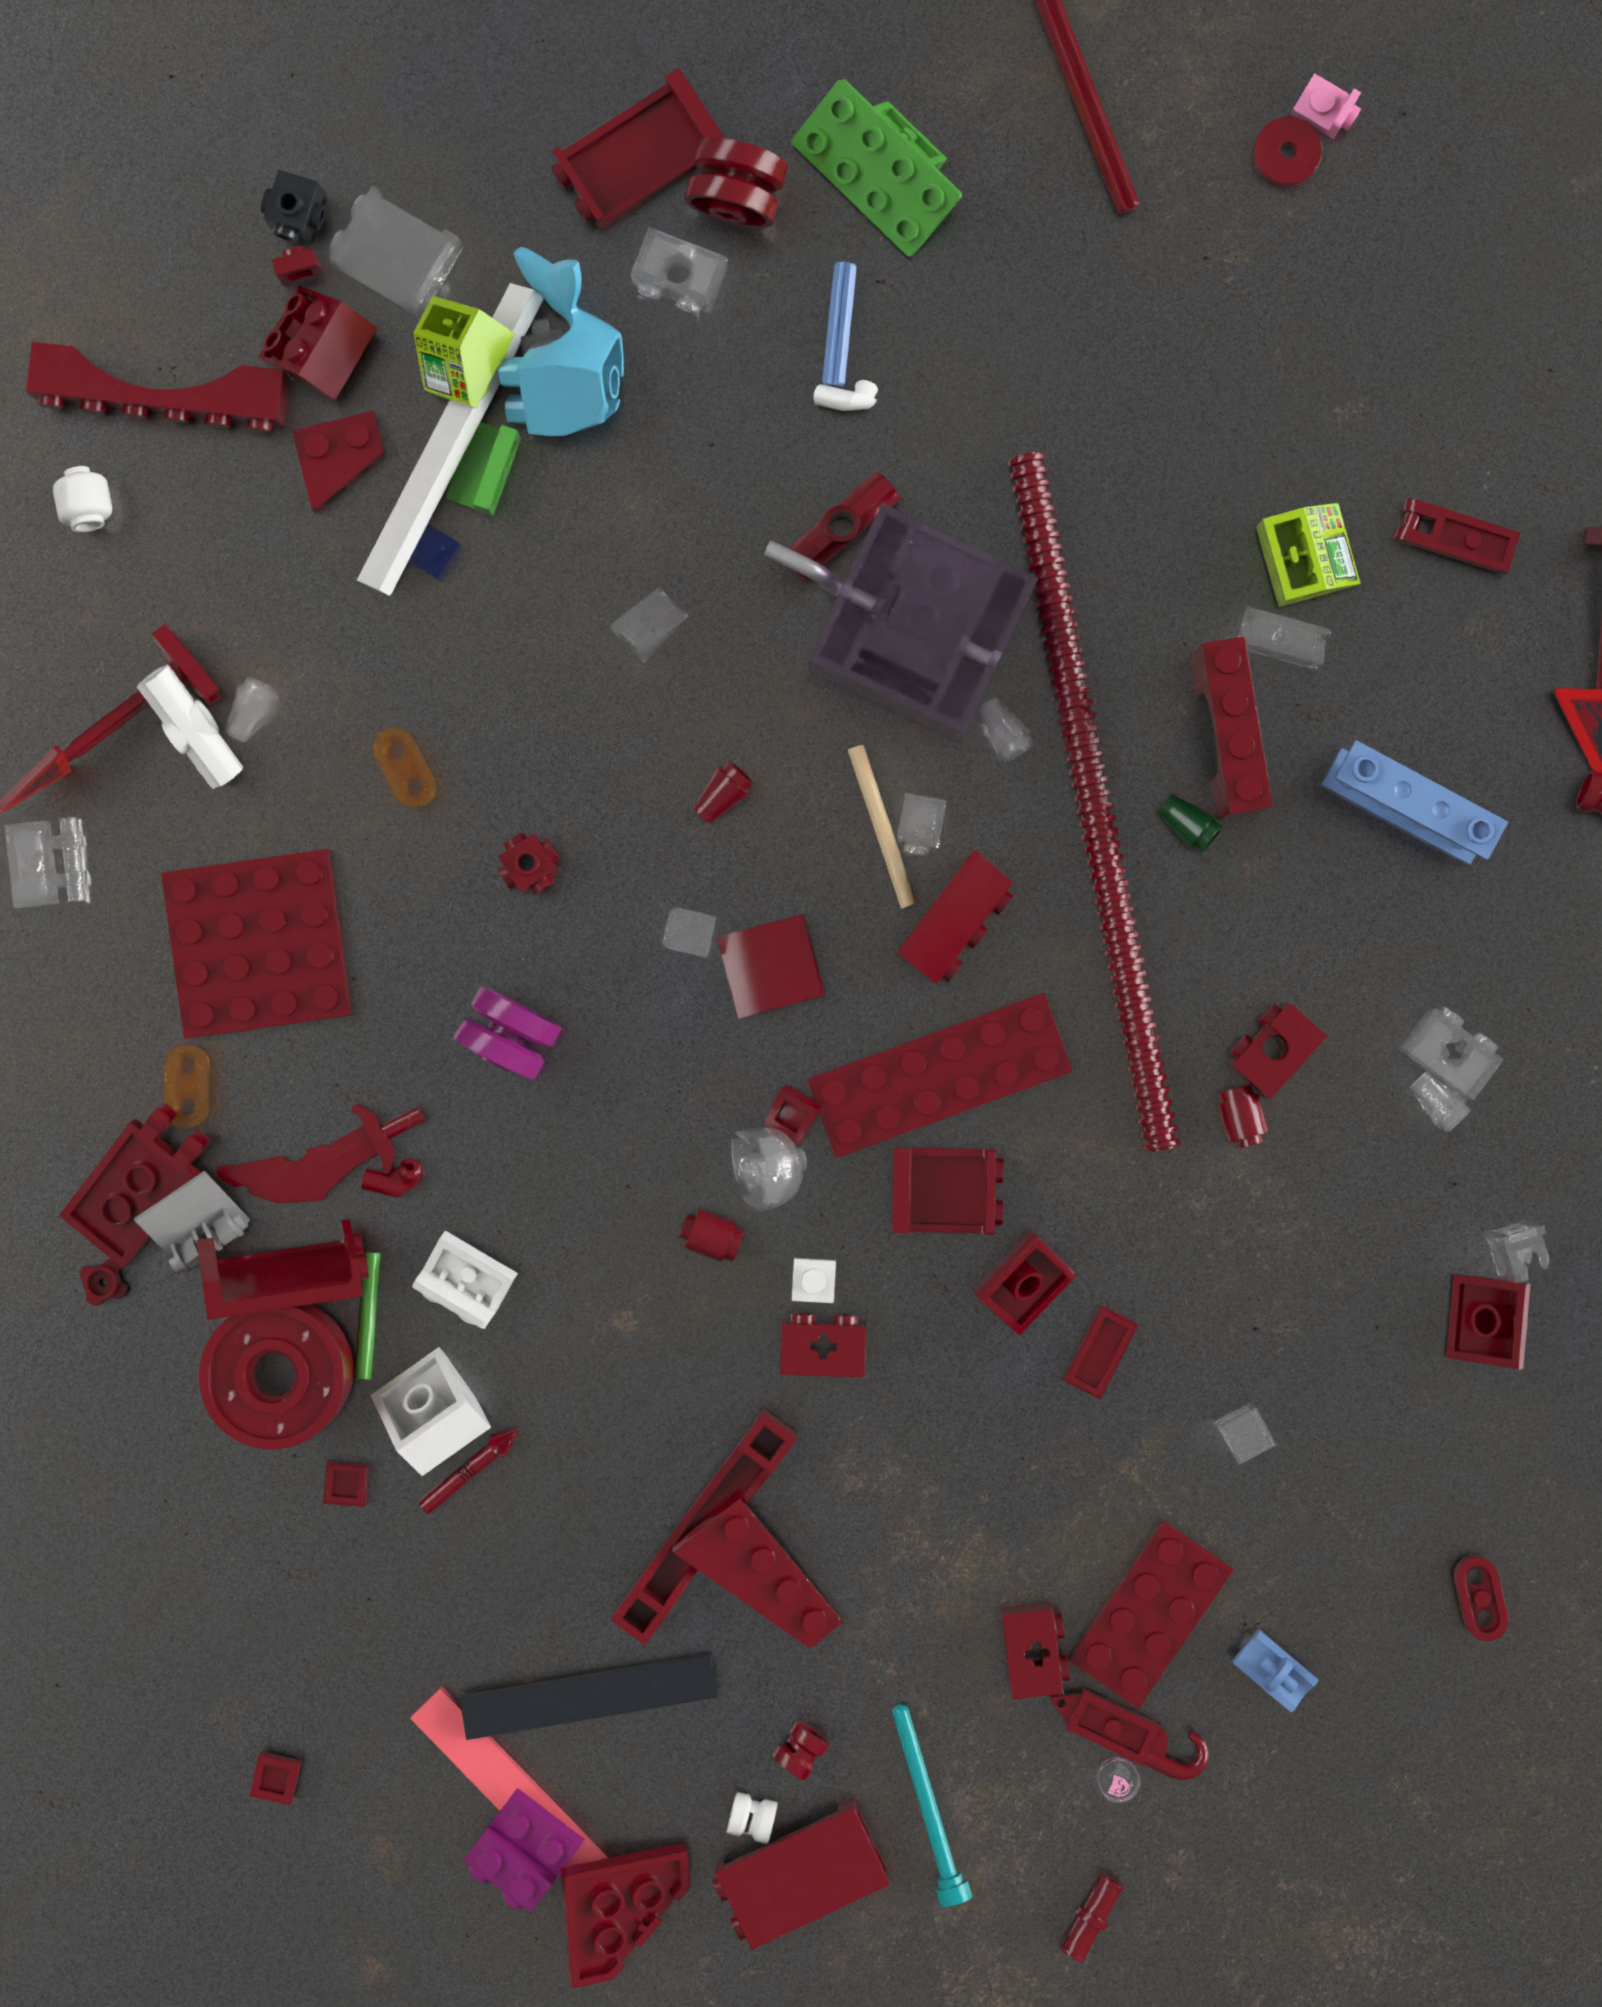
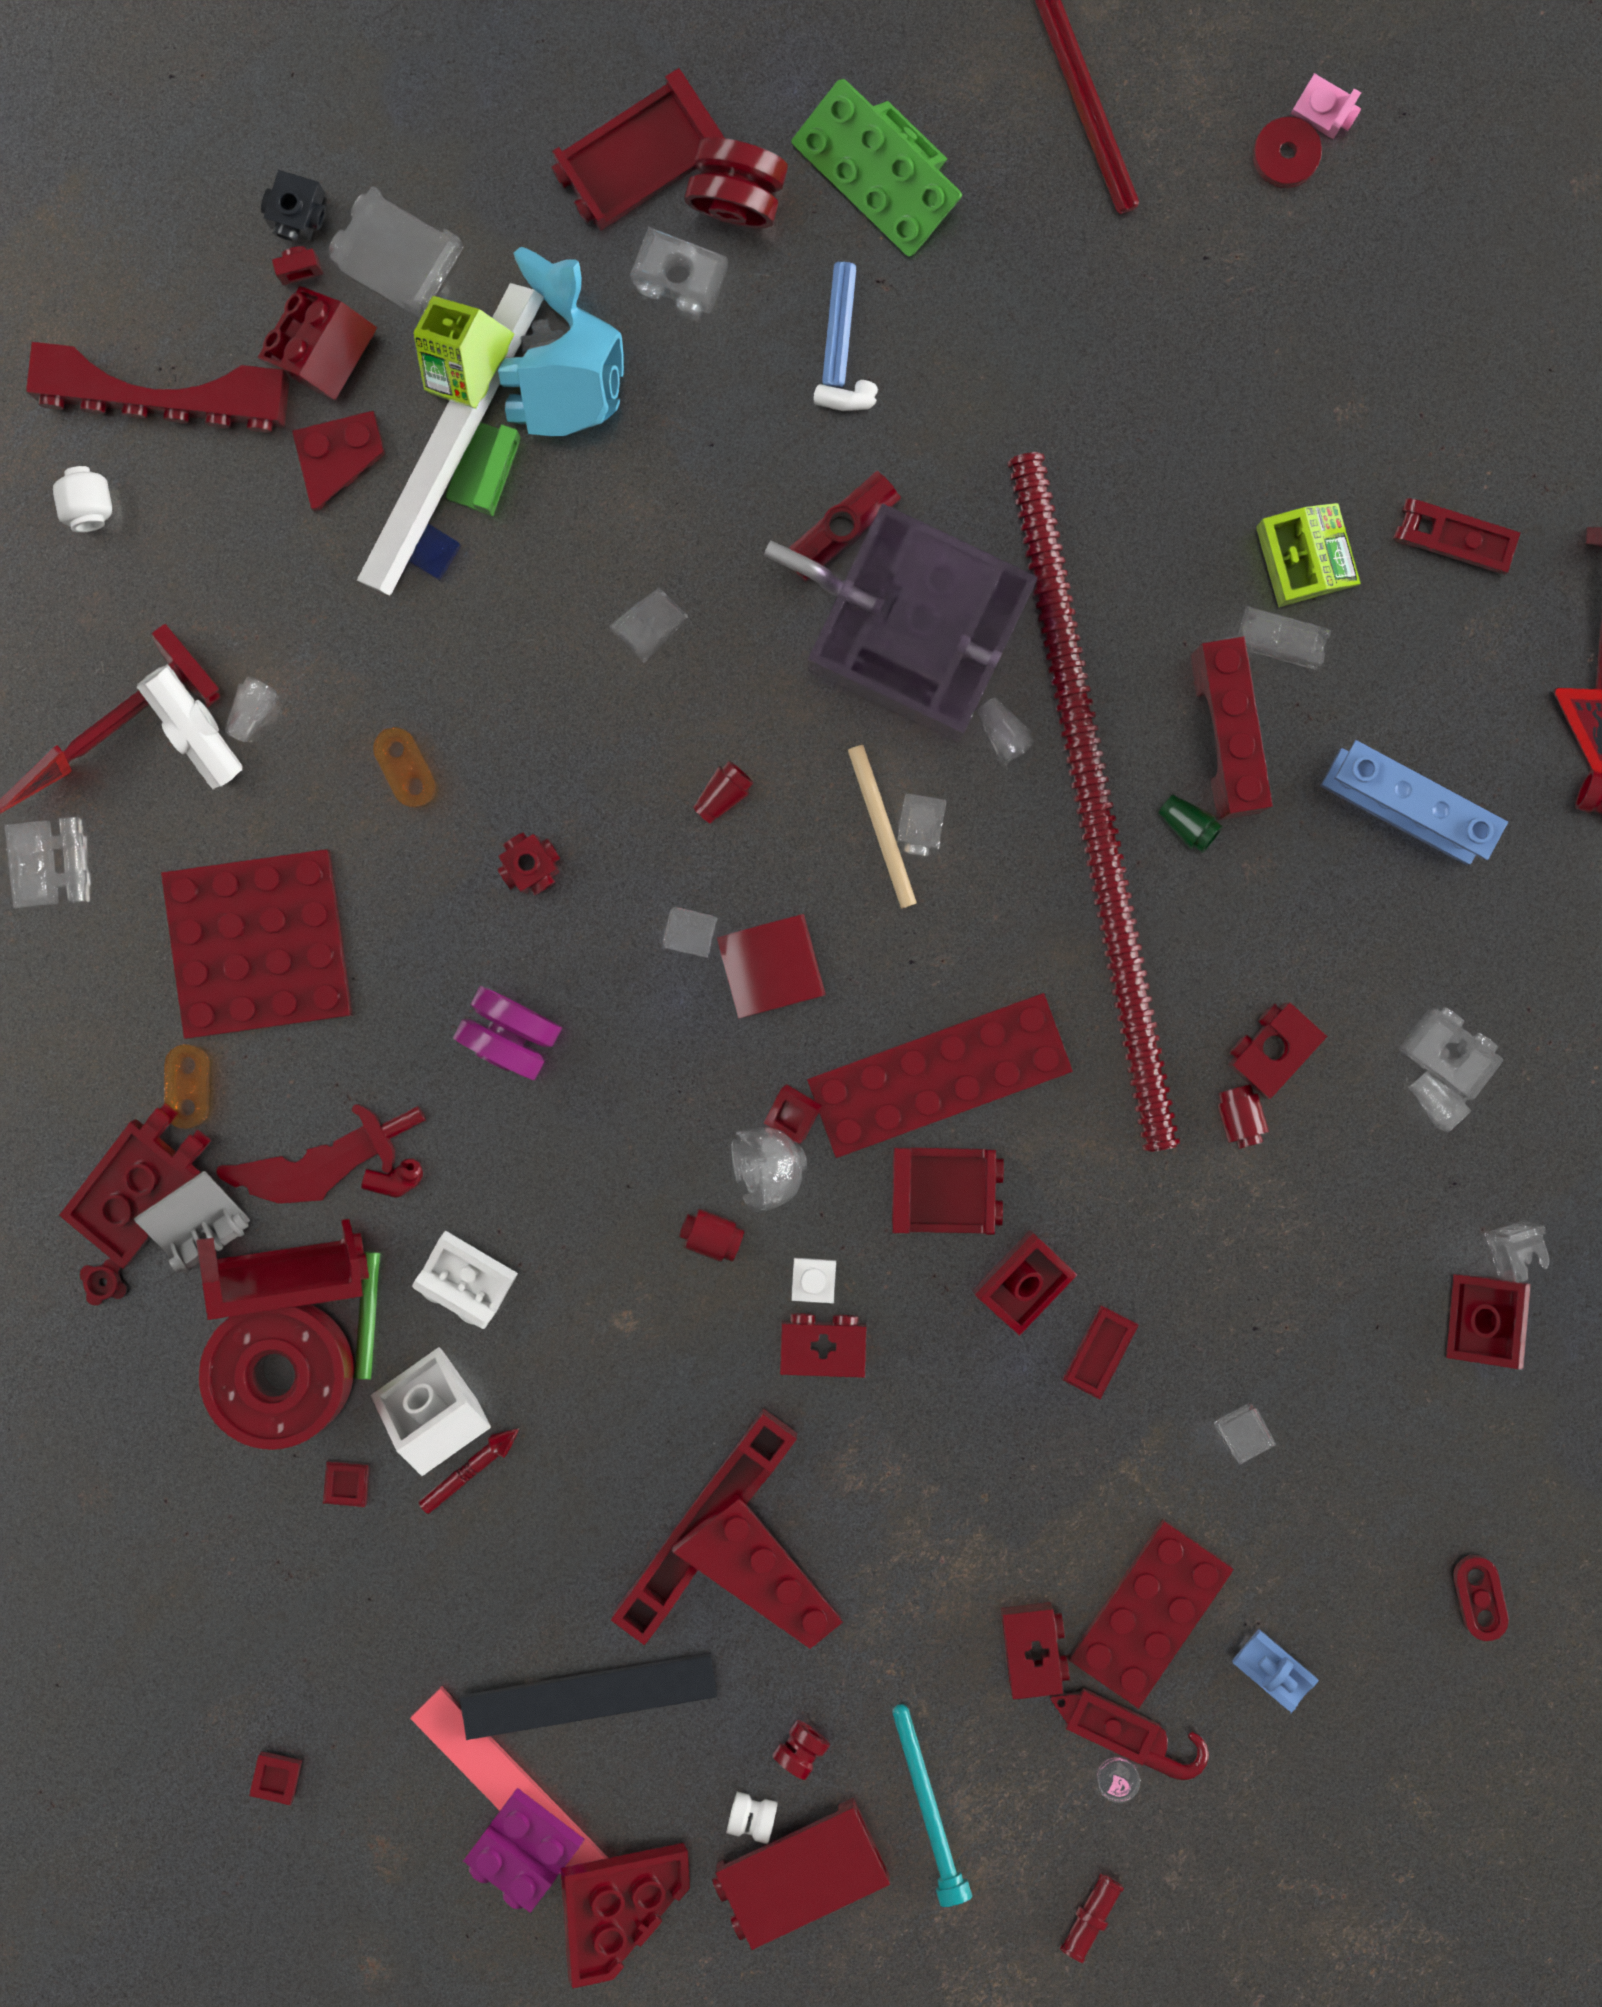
(956, 919): dark red slope -> none

